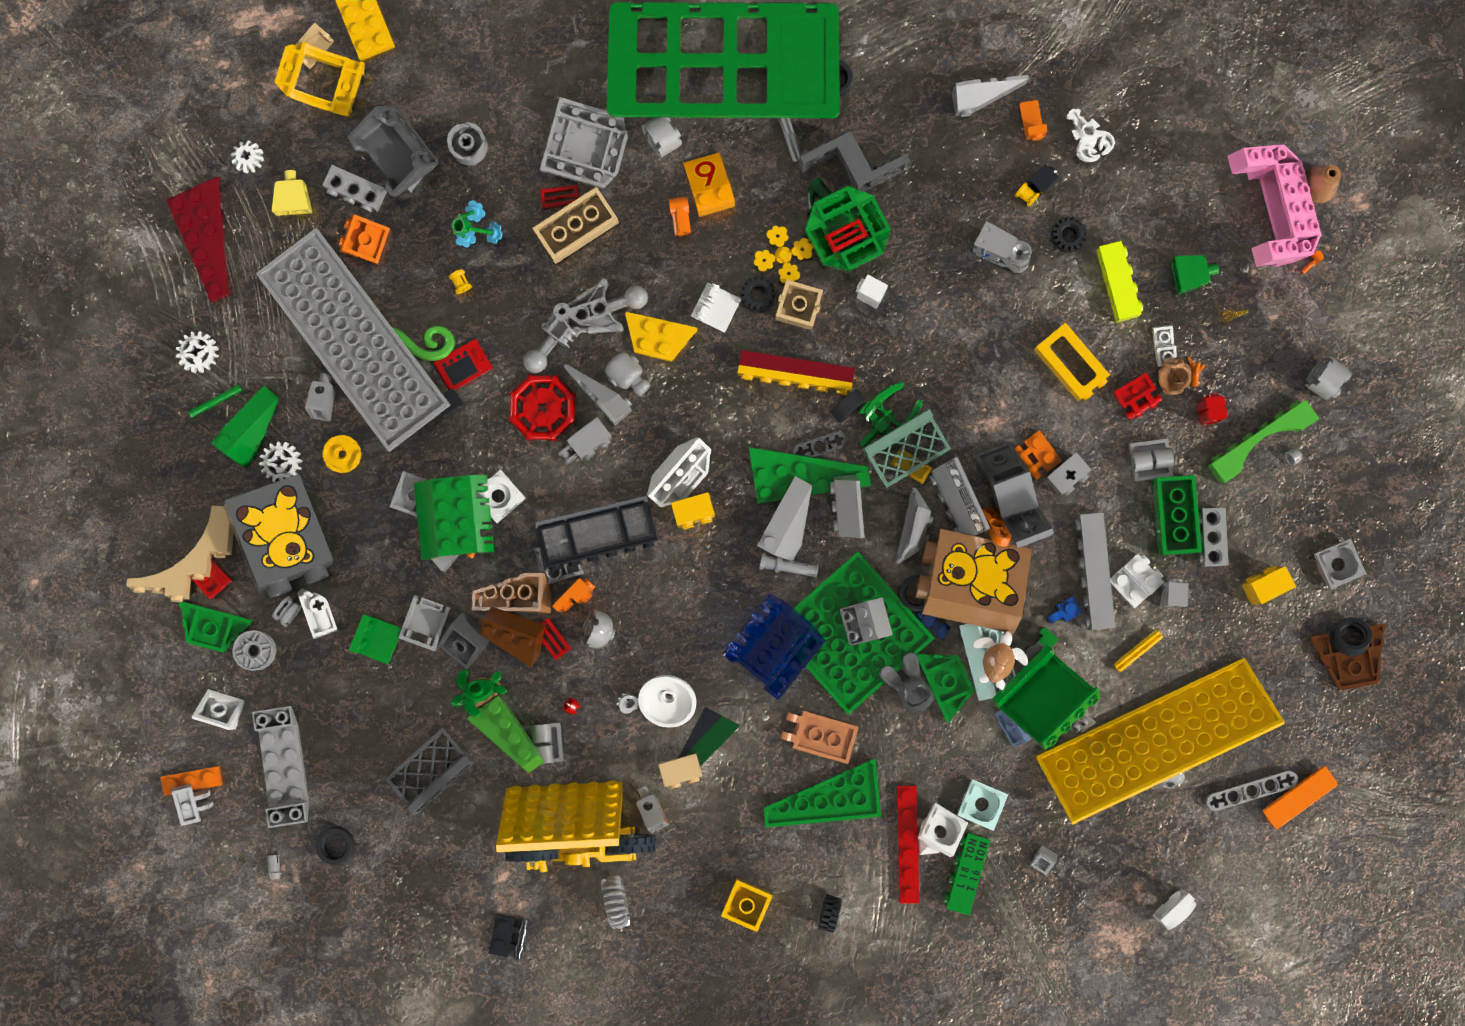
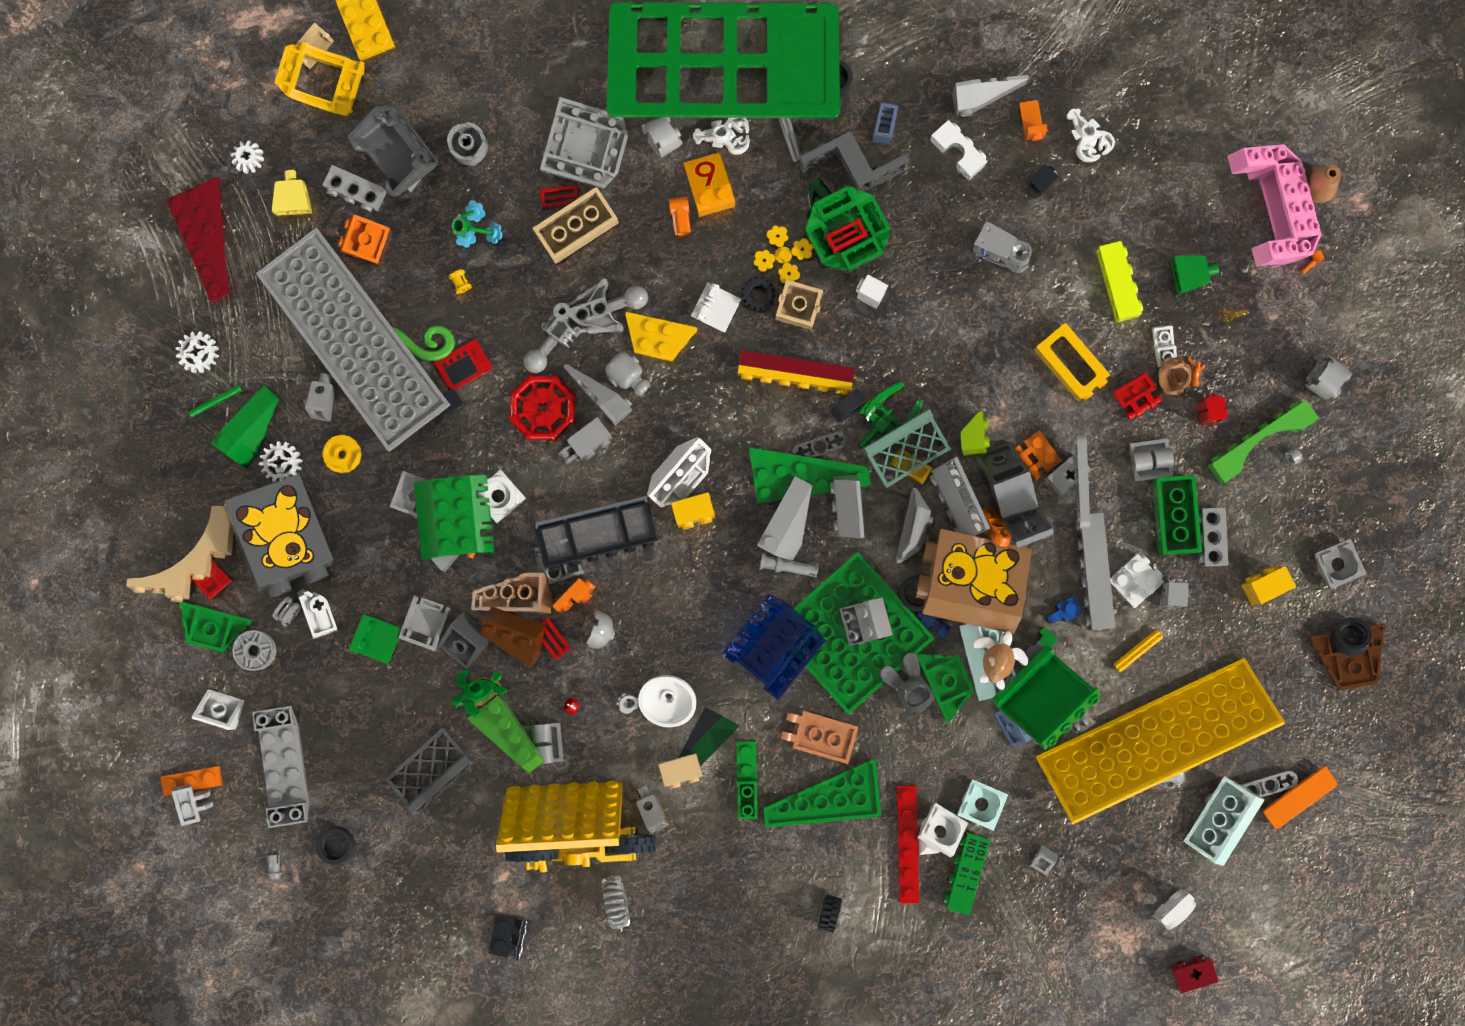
(724, 135): none -> white animal
(746, 904): yellow brick -> none
(747, 779): none -> green slope
(884, 135): none -> sand blue slope
(949, 136): none -> white arch
(974, 436): none -> lime slope
(1027, 194): yellow bush -> none
(1065, 245): black tyre -> none
(1082, 482): none -> light grey beam
(1205, 976): none -> dark red brick
(1223, 821): none -> light aqua slope

